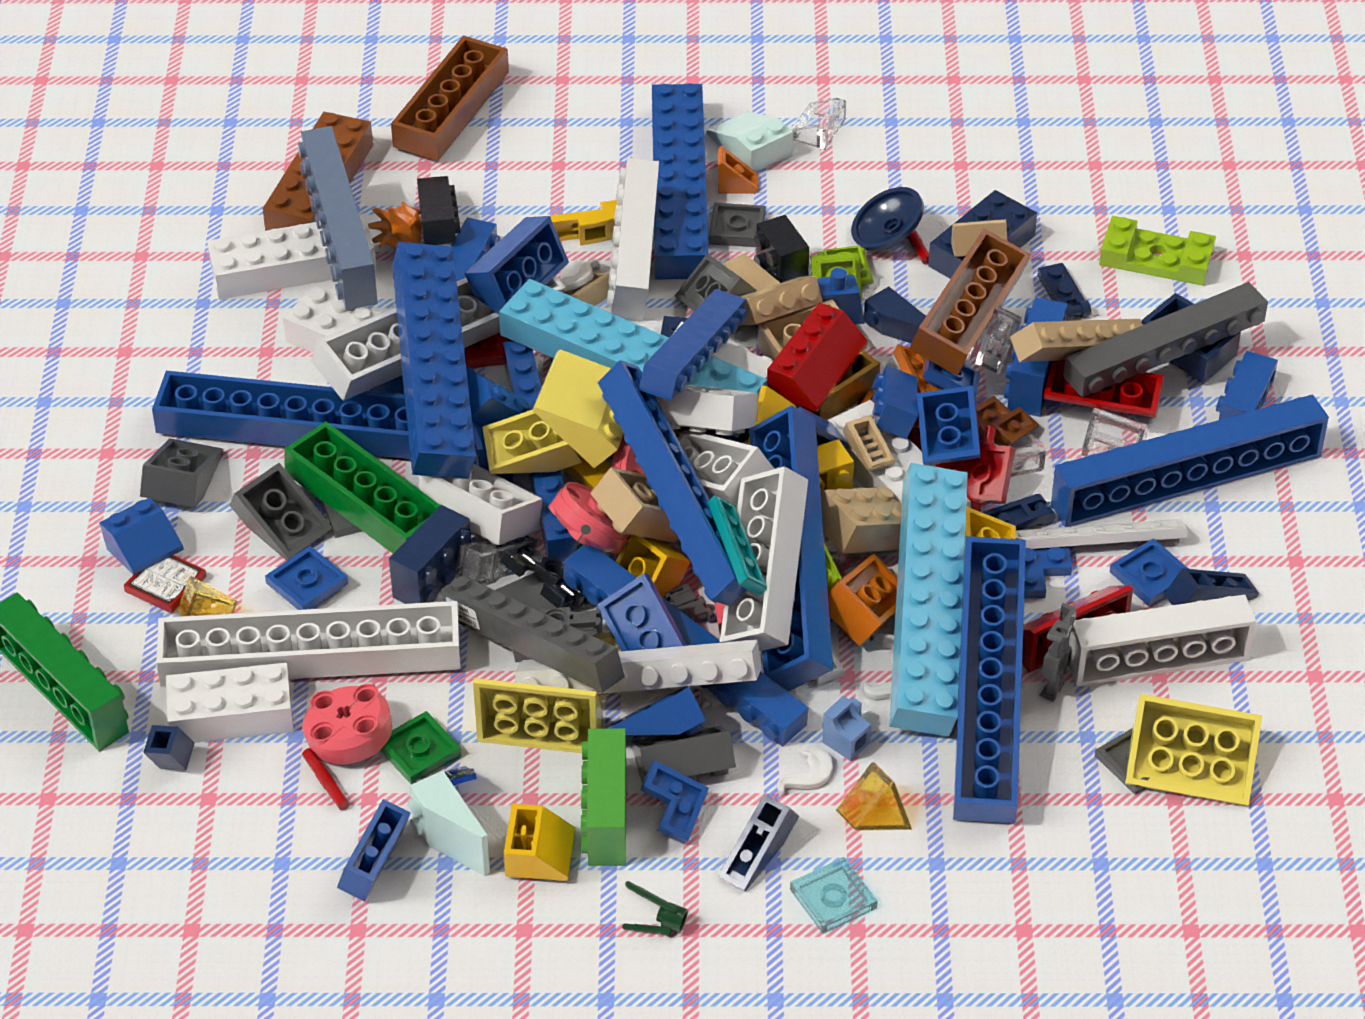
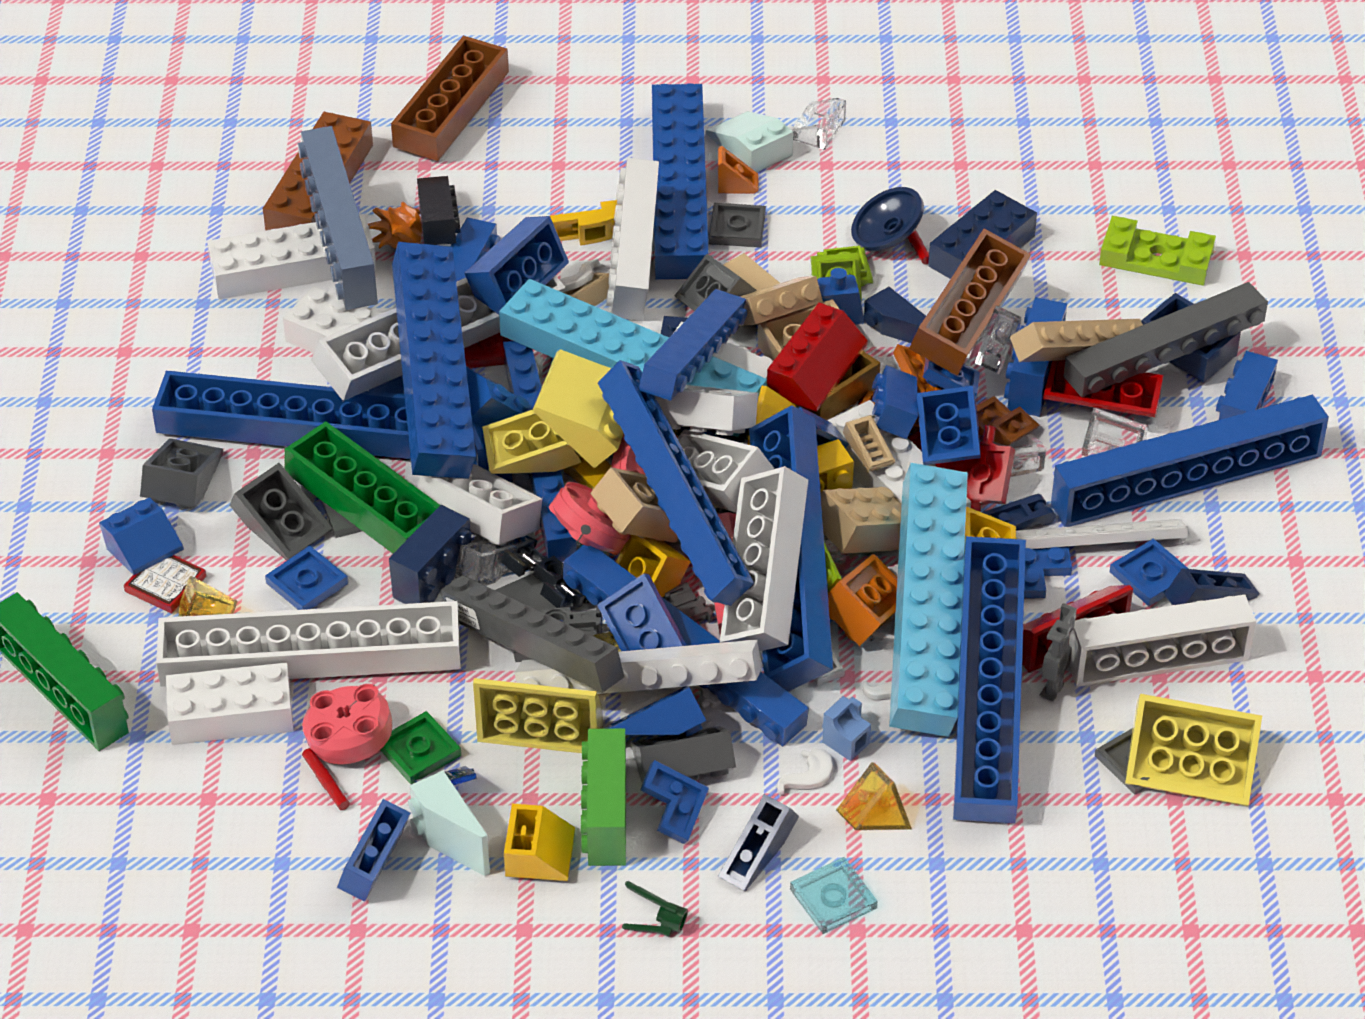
(169, 747): dark blue brick -> none
(737, 545): teal tile -> none
(781, 249): black brick -> none
(966, 234): tan slope -> none
(1063, 289): dark blue plate -> none

